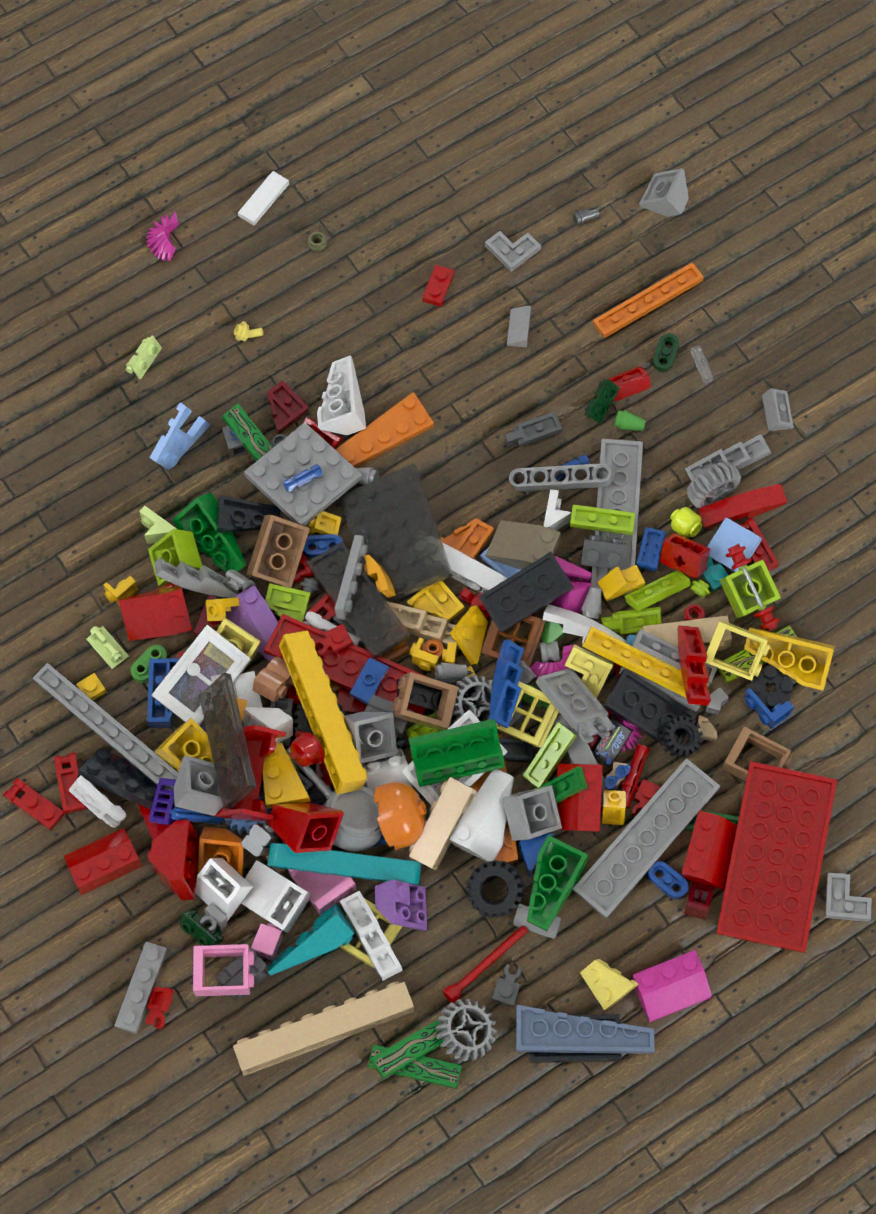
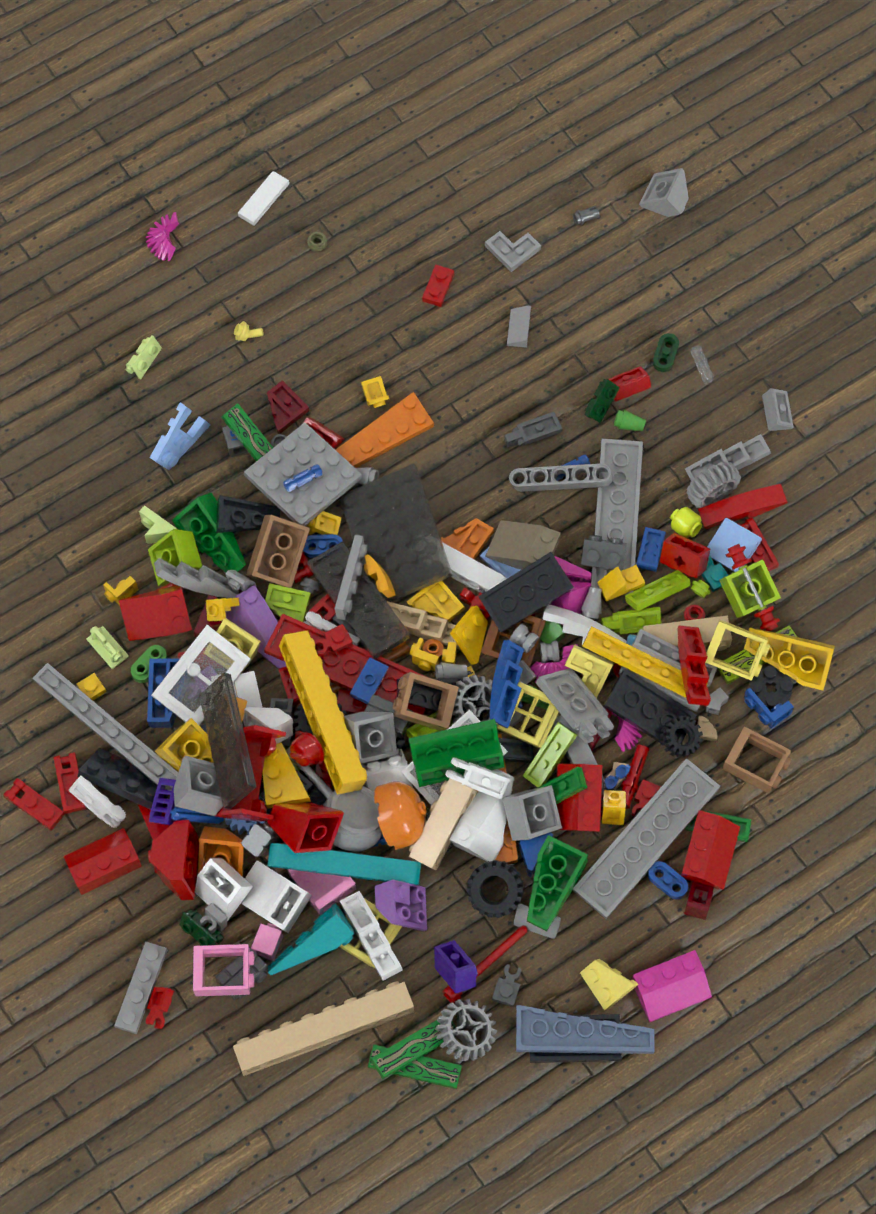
(273, 680): nougat brick -> none
(342, 403): white wedge -> none
(374, 392): none -> yellow bracket
(455, 966): none -> dark purple brick
(480, 778): none -> white hinge
(524, 638): none -> light grey wheel
(554, 516): white slope -> none
(602, 519): lime plate -> none
(610, 747): black tile -> none
(648, 300): orange plate -> none
(777, 857): red plate -> none
(840, 904): light grey plate -> none

